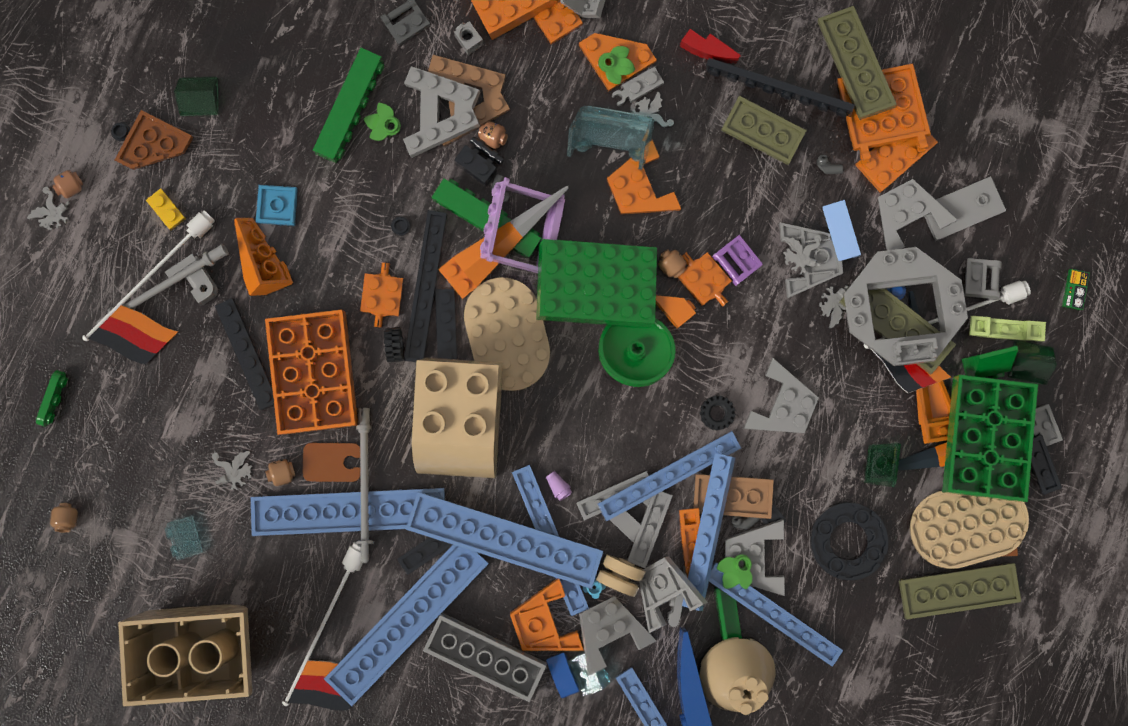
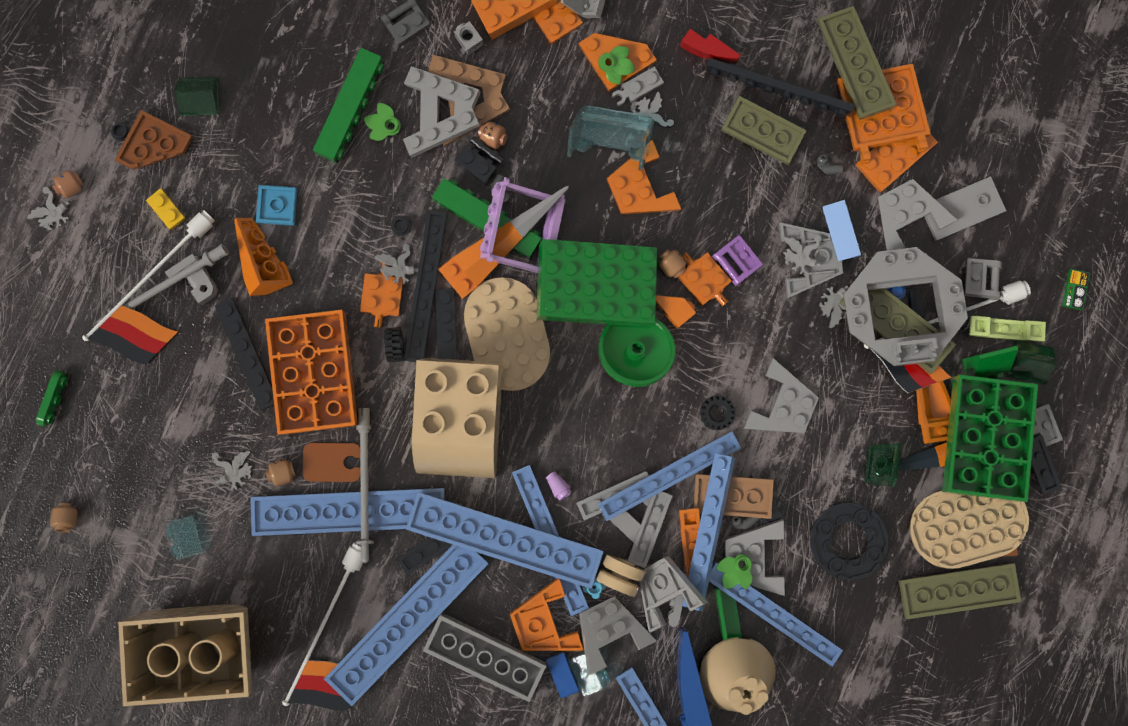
(397, 267): none -> light grey piece

